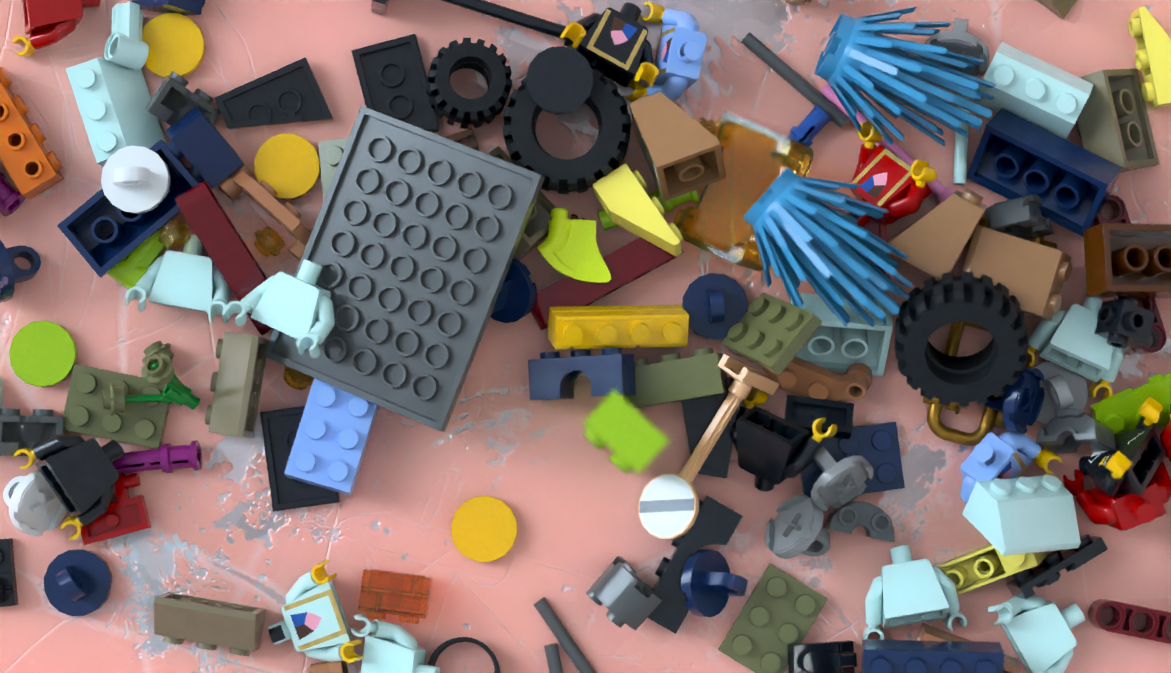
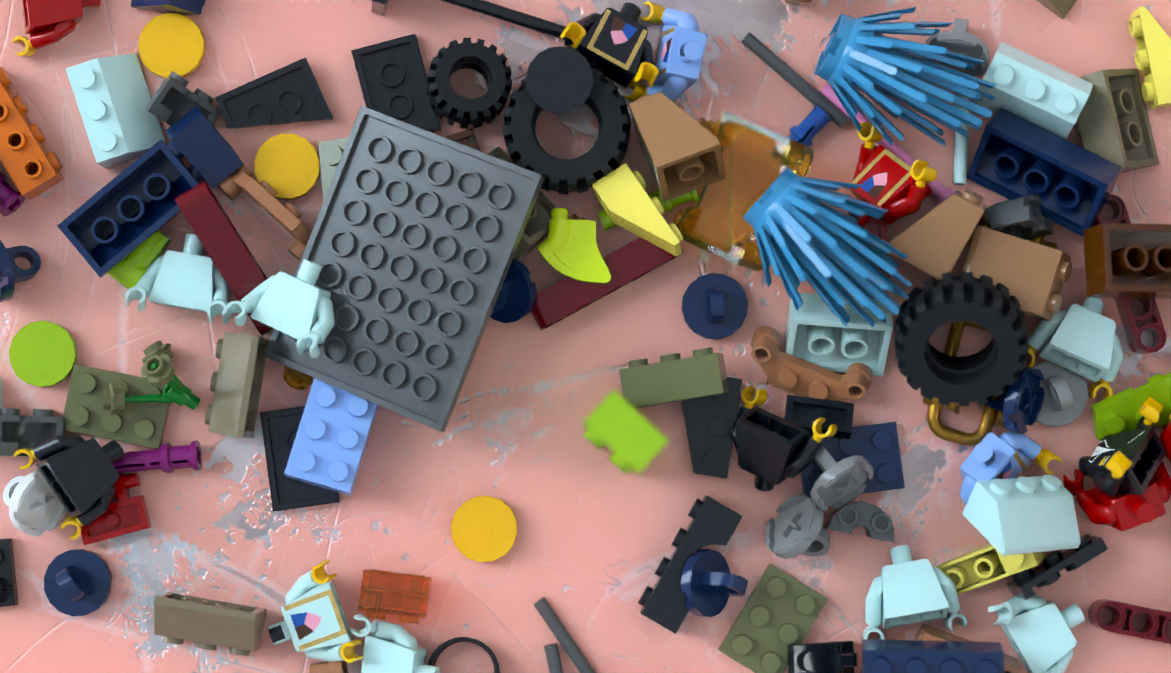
(125, 41): light aqua piece -> none
(135, 179): white tile -> none
(174, 234): clear yellow plate -> none
(268, 242): clear yellow plate -> none
(555, 376): dark blue arch -> none
(618, 326): yellow brick -> none
(624, 595): dark grey cylinder -> none
(671, 500): piece -> none
(771, 332): olive plate -> none
(1072, 429): dark grey cylinder -> none
(1124, 323): black brick -> none

